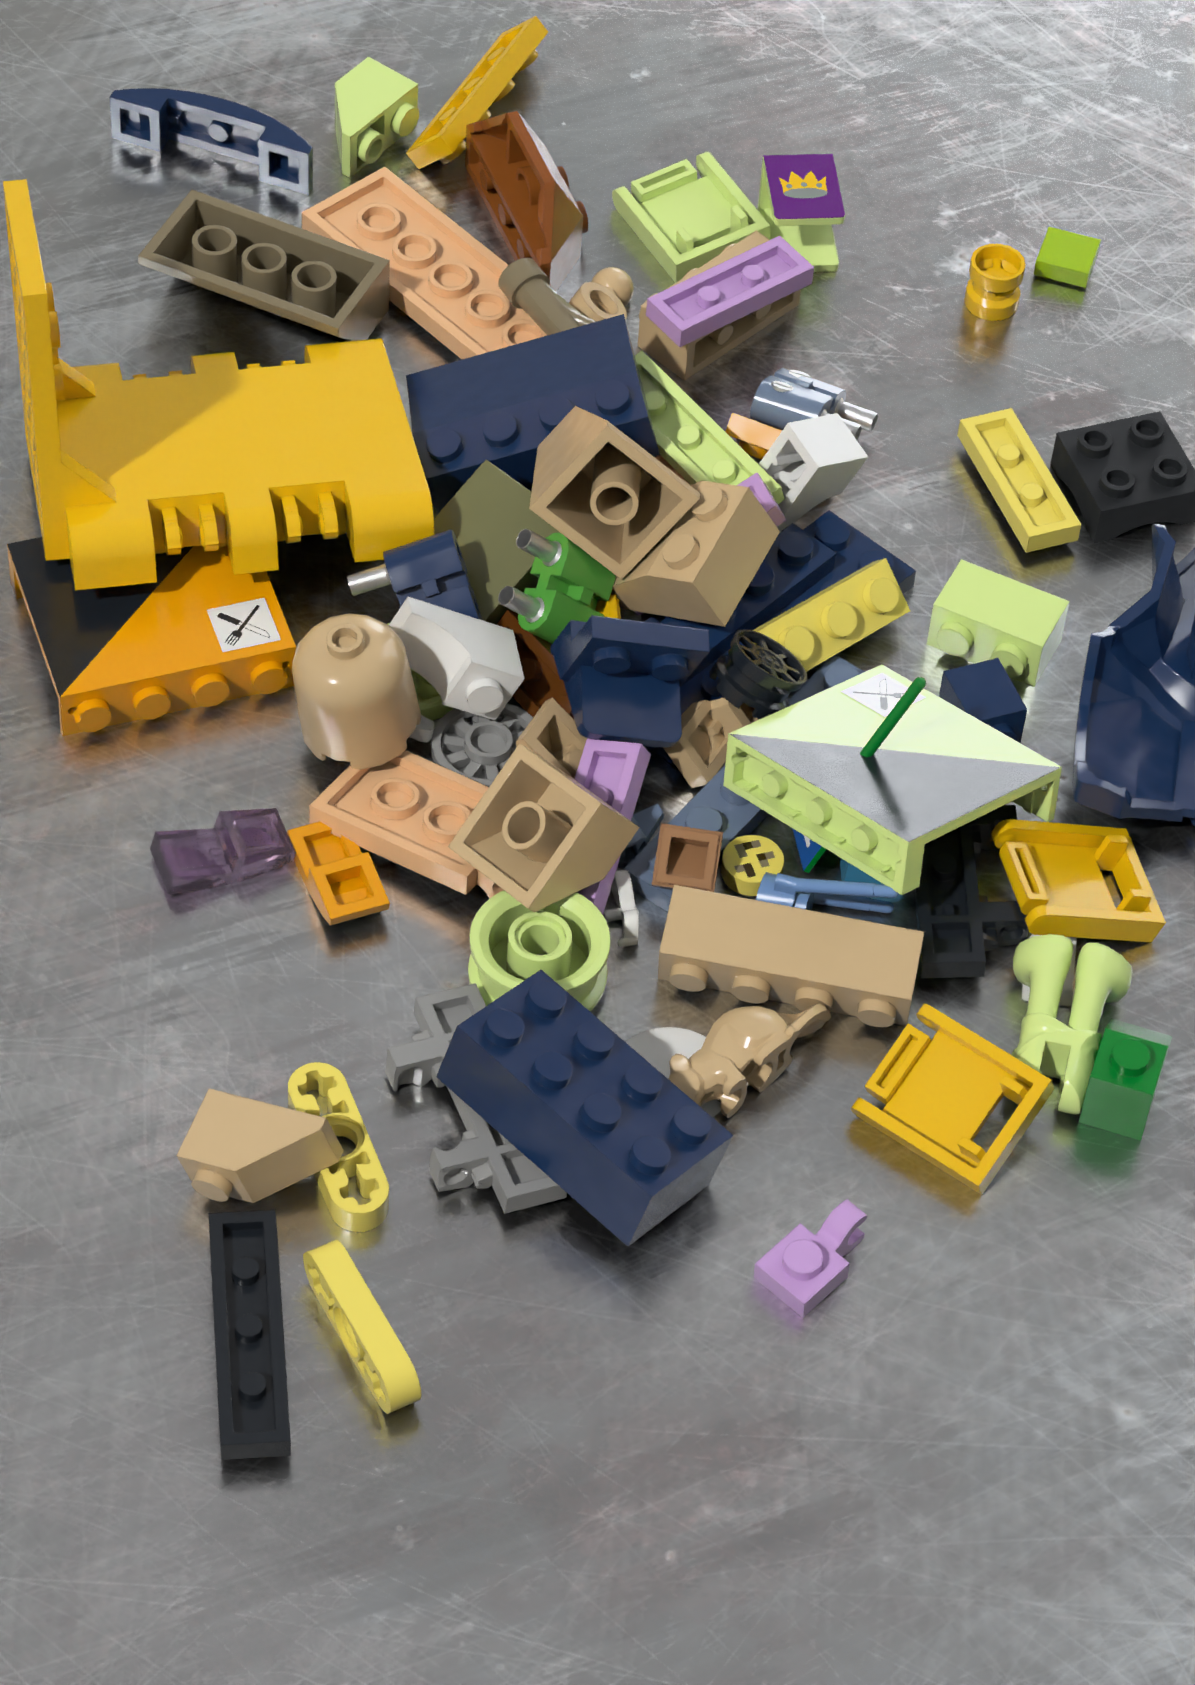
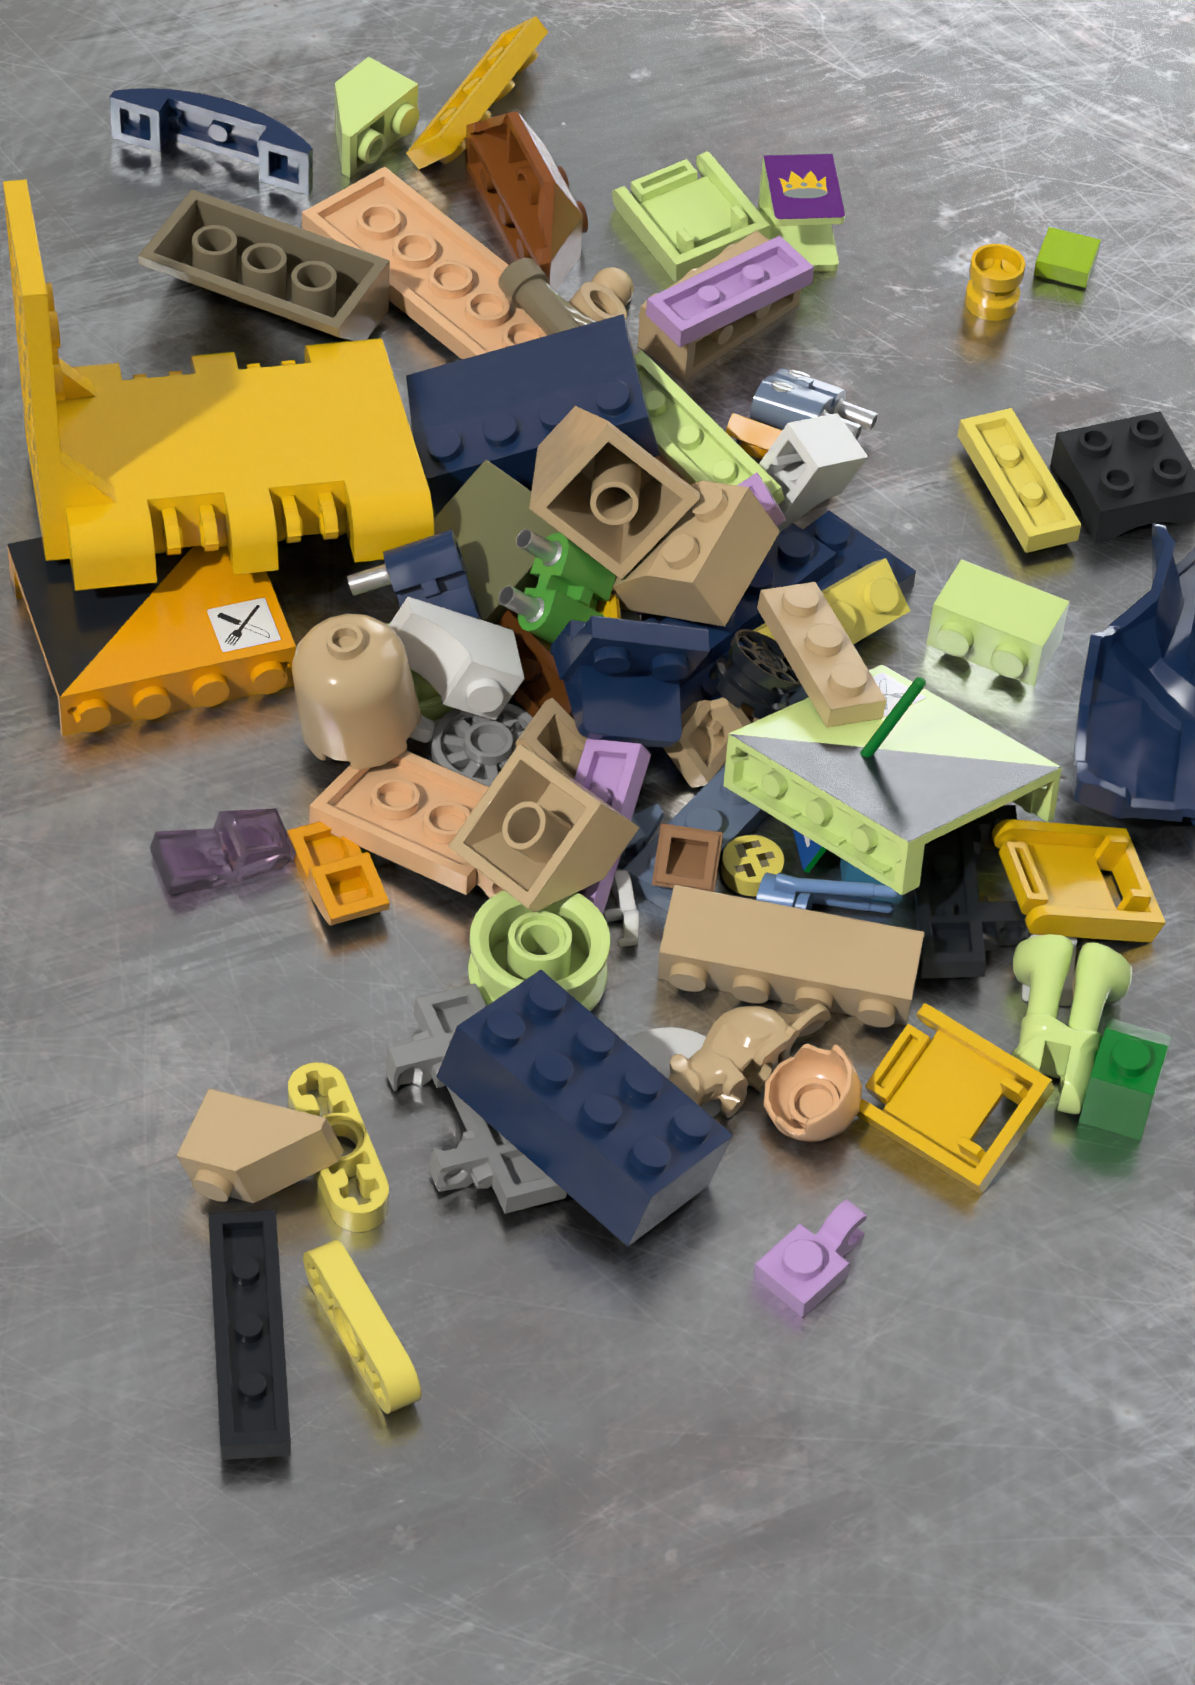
(813, 1094): none -> light nougat hair
(821, 654): none -> tan plate
(987, 695): dark blue brick -> none

